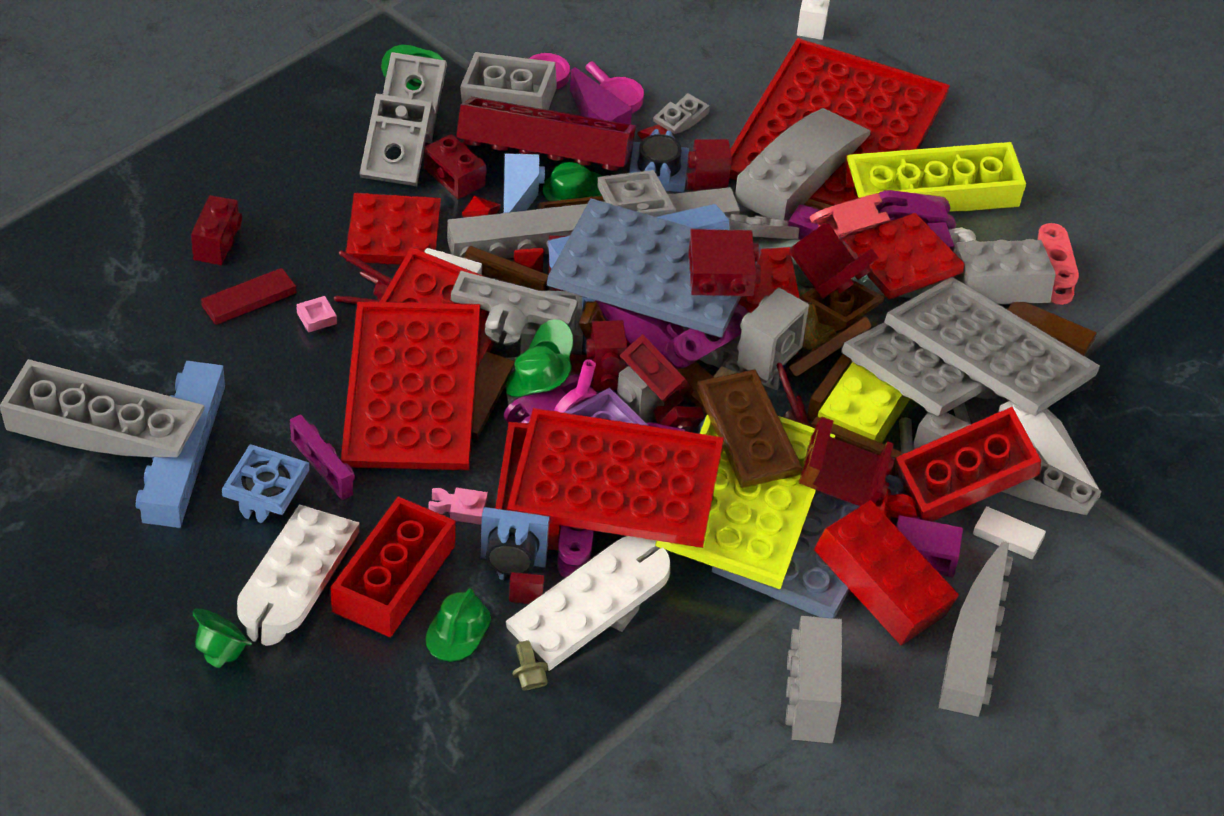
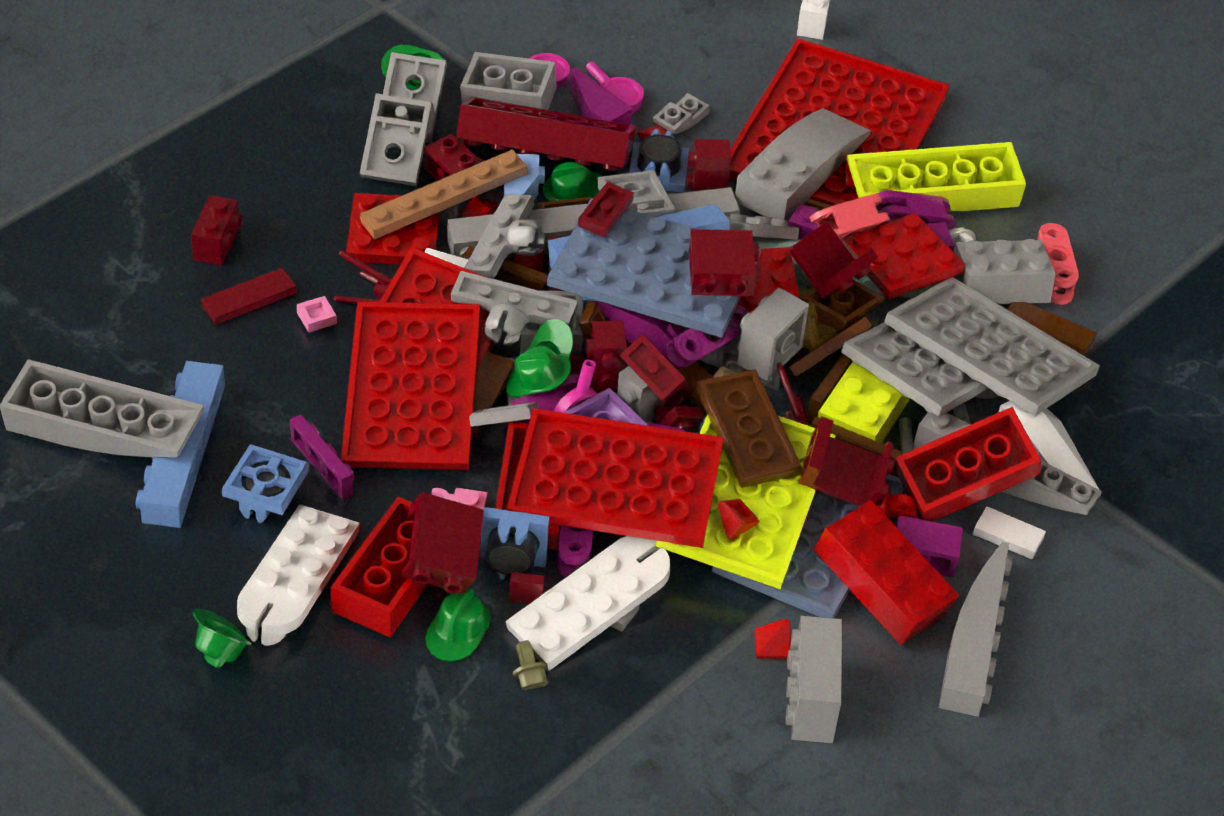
(443, 194): none -> medium nougat plate
(444, 543): none -> dark red panel
(502, 414): none -> light grey tile
(507, 234): none -> light grey plate
(605, 209): none -> dark red plate
(736, 517): none -> red slope
(773, 640): none -> red slope

